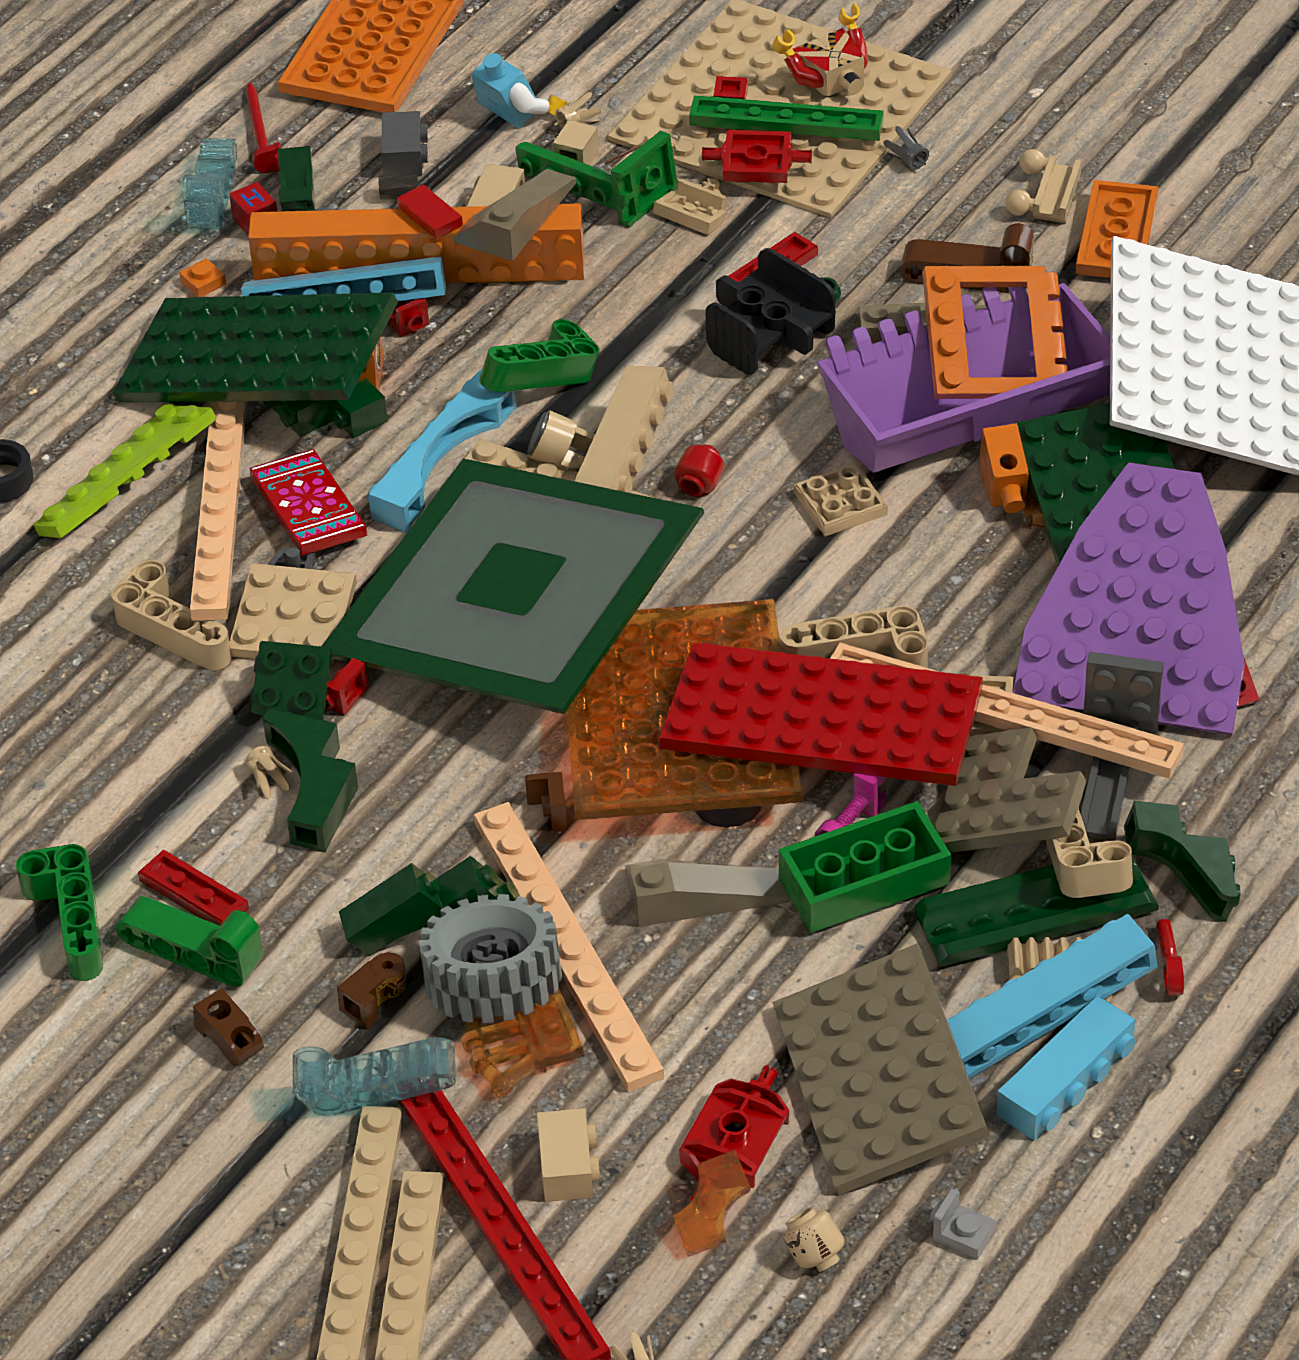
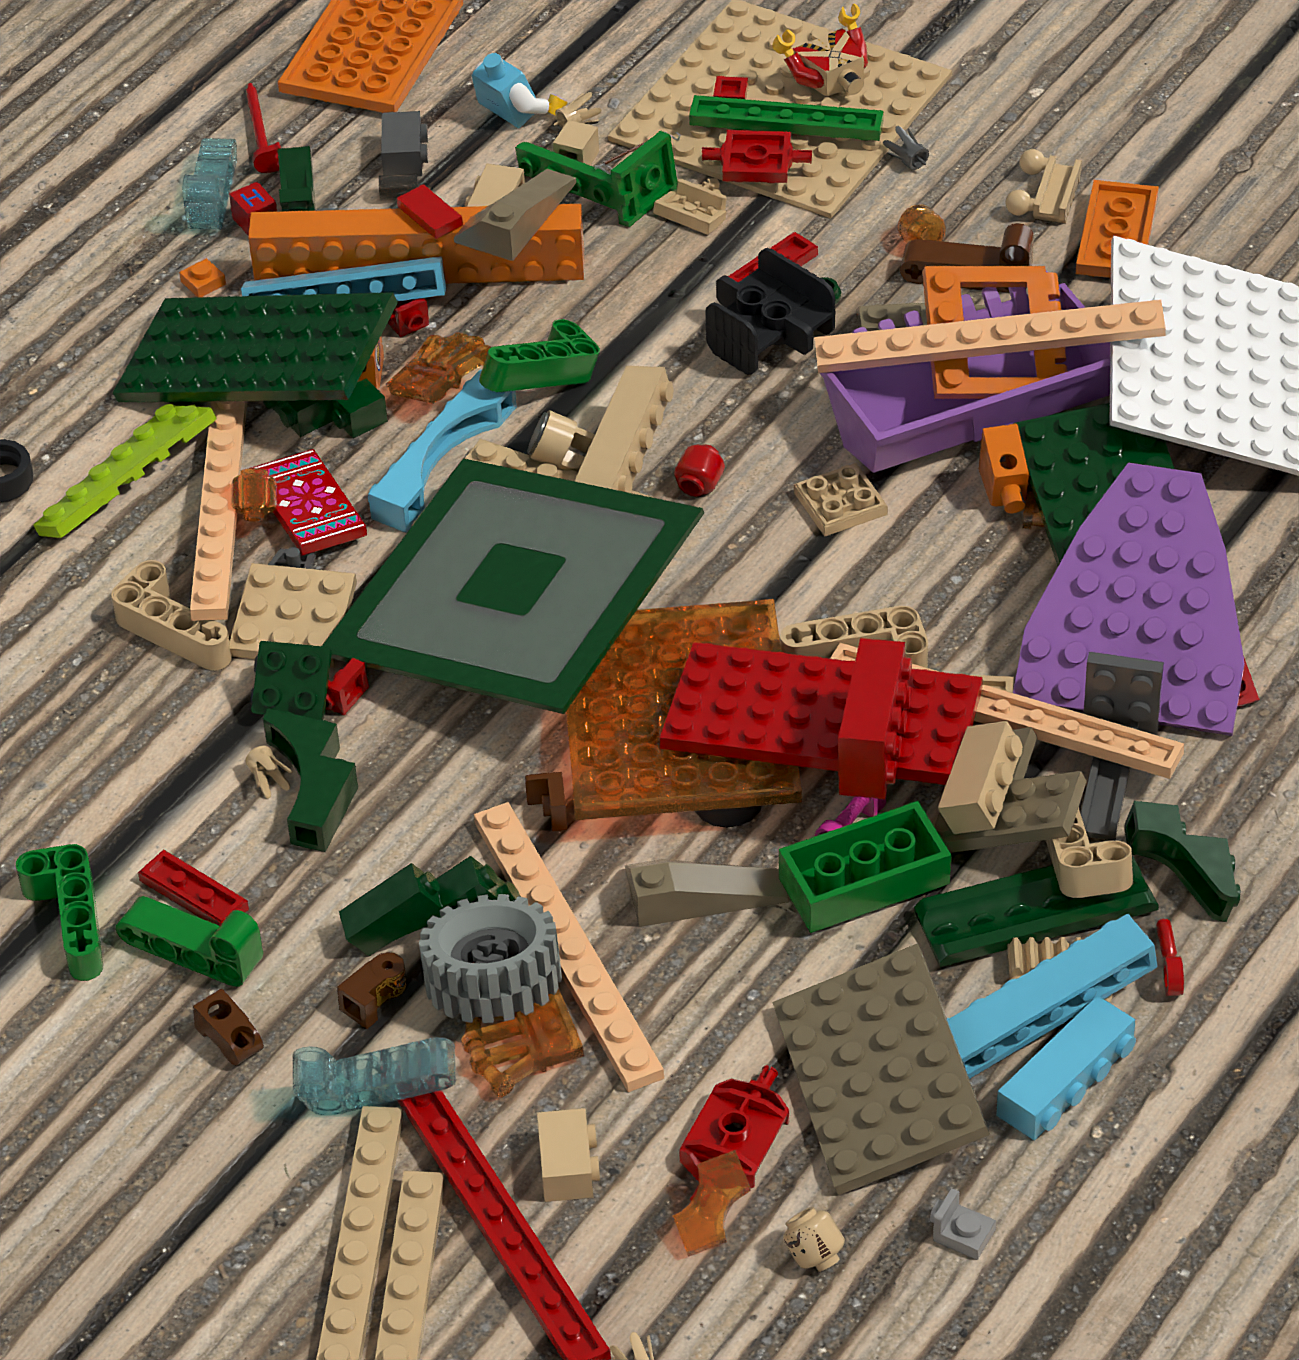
(254, 494): none -> clear orange head
(439, 367): none -> clear orange plate
(874, 718): none -> red brick
(921, 223): none -> clear orange head
(980, 777): none -> tan brick
(990, 336): none -> light nougat plate

